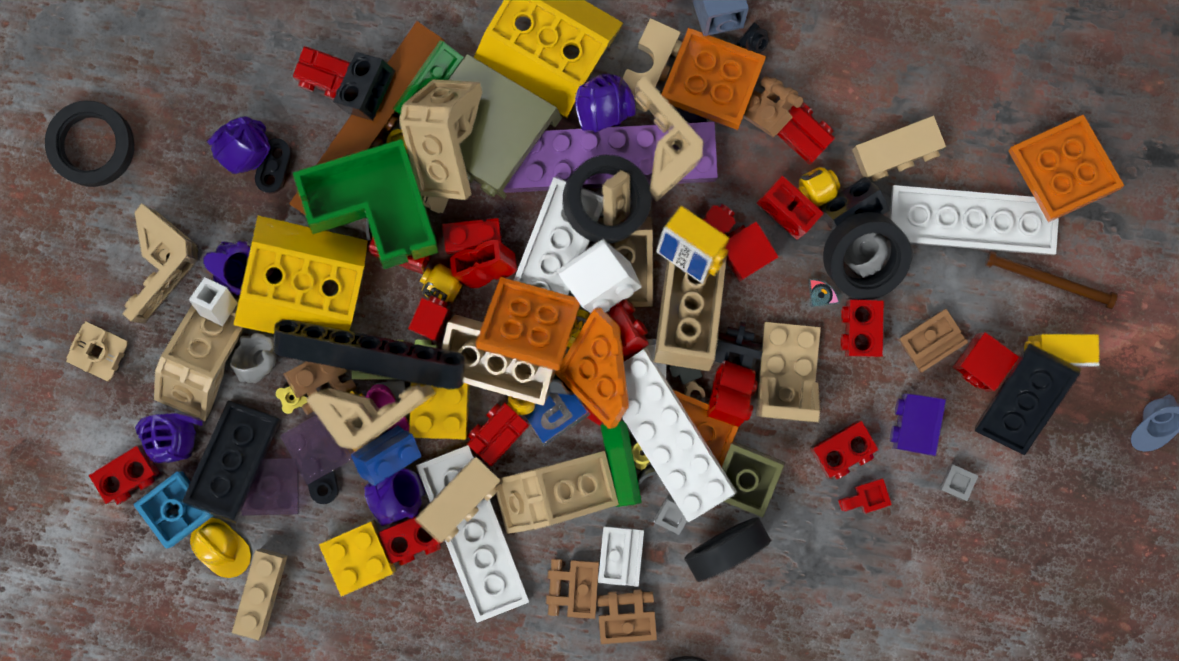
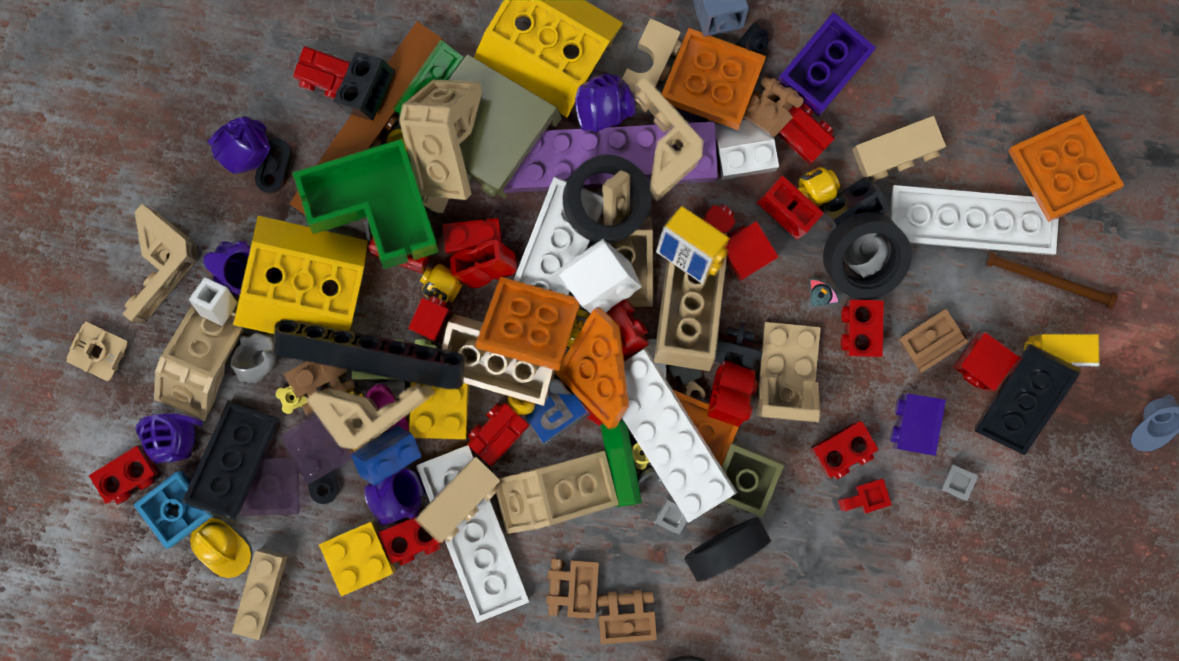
(57, 133): black tyre -> none
(620, 556): white plate -> none
(744, 151): none -> white slope
(826, 63): none -> dark purple brick

